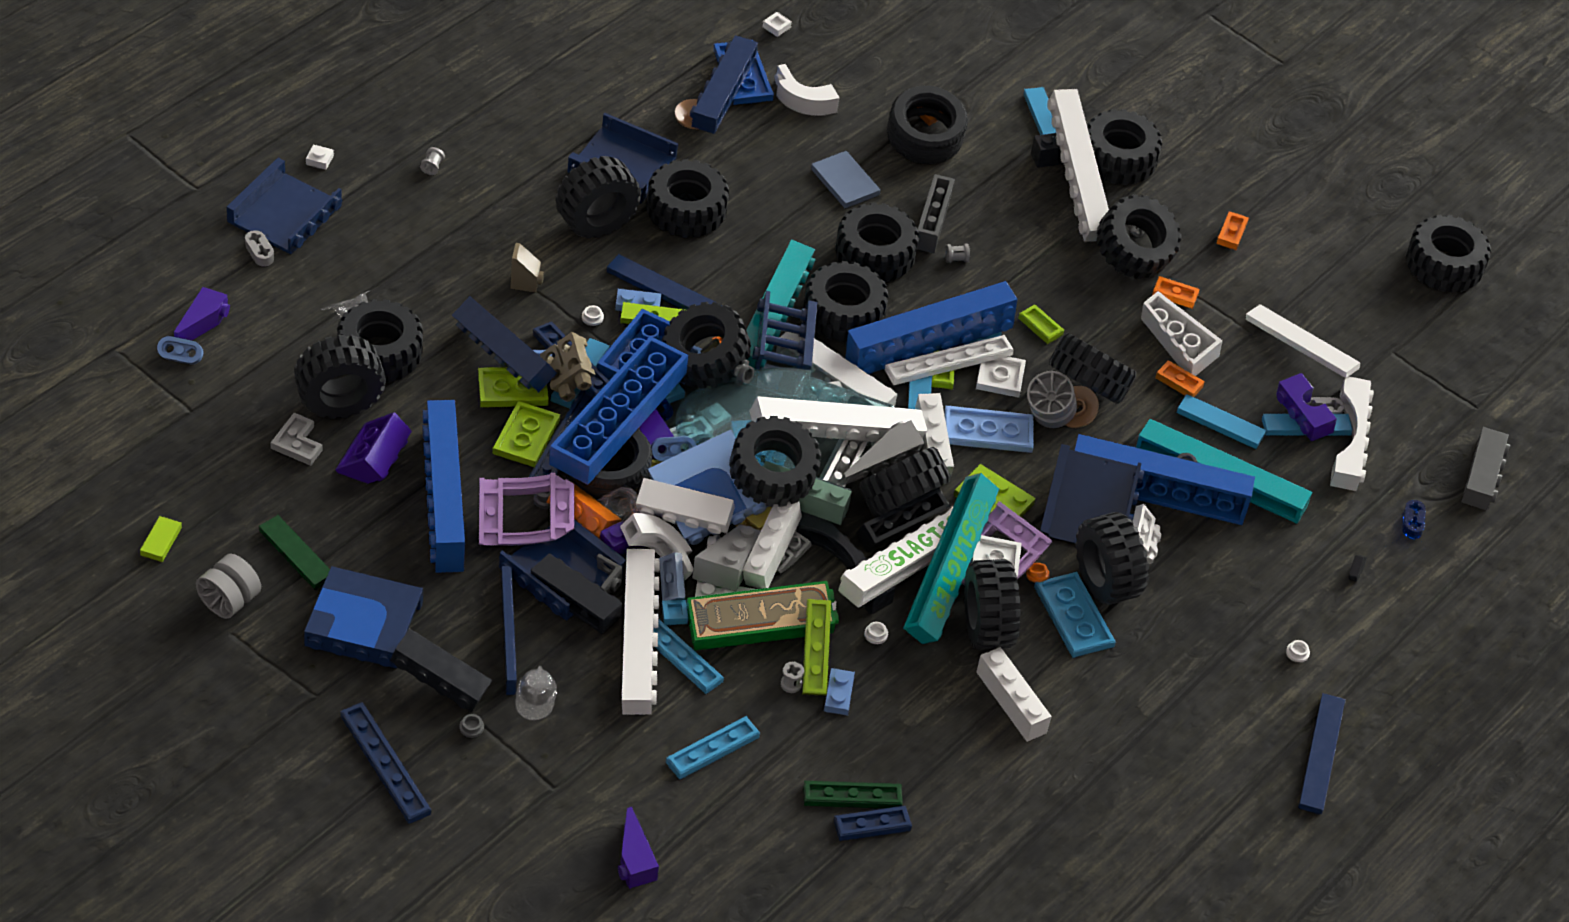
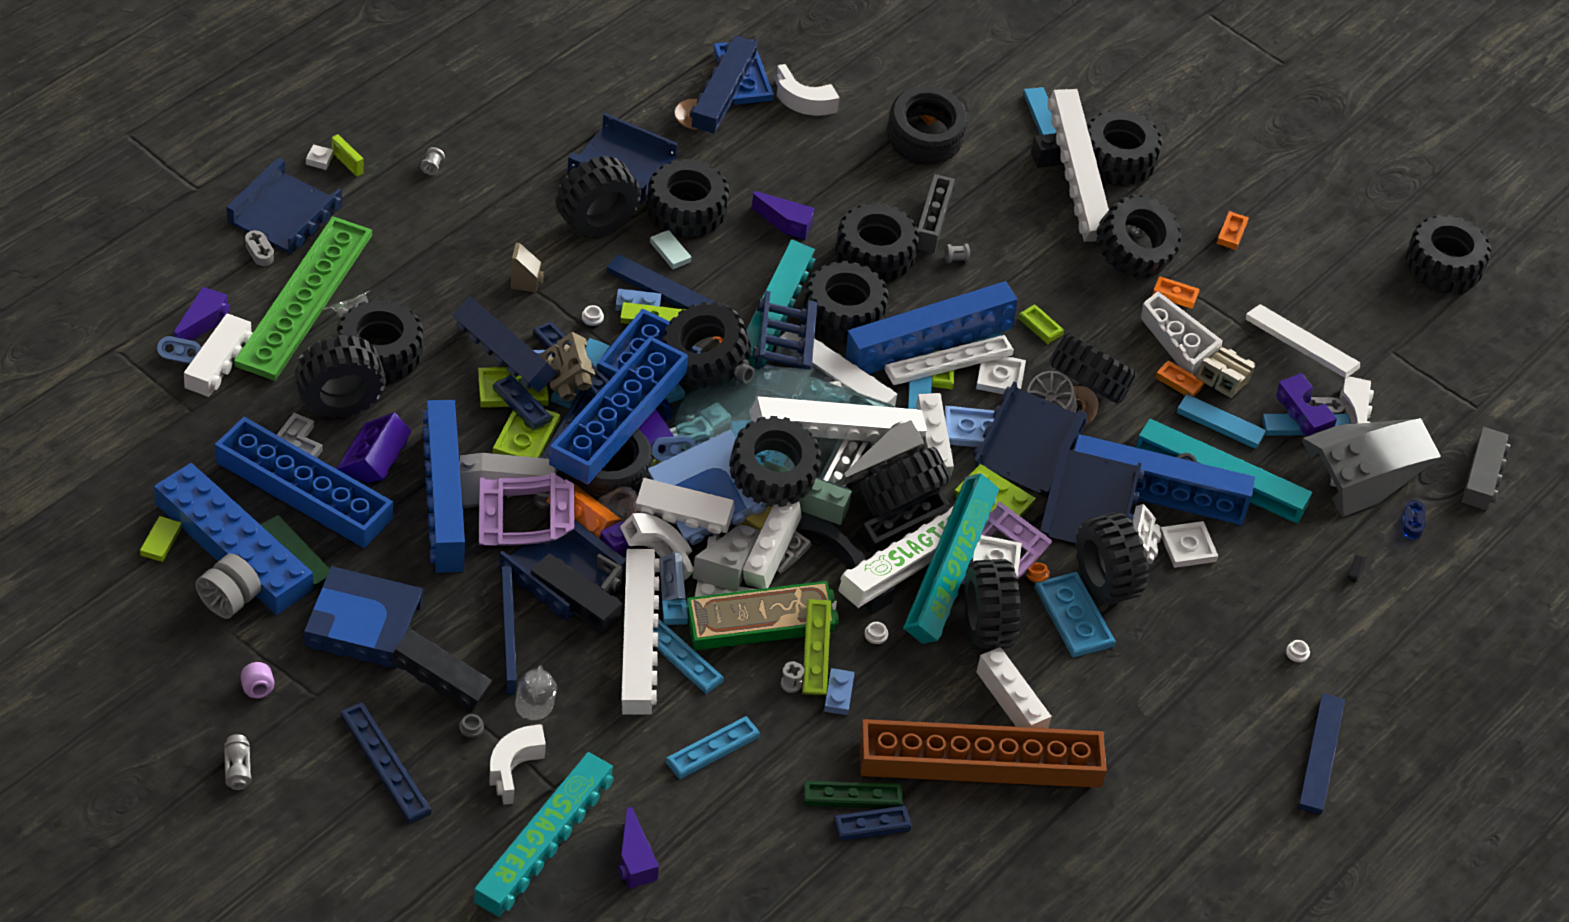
(217, 355): none -> white brick
(227, 529): none -> blue brick
(236, 751): none -> light grey piece
(257, 680): none -> lavender head
(303, 298): none -> bright green plate
(304, 482): none -> blue brick
(347, 155): none -> lime tile
(493, 467): none -> light grey wedge
(514, 748): none -> white arch
(522, 402): none -> dark blue tile
(543, 835): none -> teal brick
(670, 249): none -> light aqua tile
(777, 24): white plate -> none
(785, 215): none -> dark purple slope
(845, 179): sand blue tile -> none
(982, 753): none -> dark orange brick
(1027, 439): none -> dark blue panel
(1188, 544): none -> white tile
(1226, 370): none -> dark tan hips
(1372, 459): none -> dark grey wedge

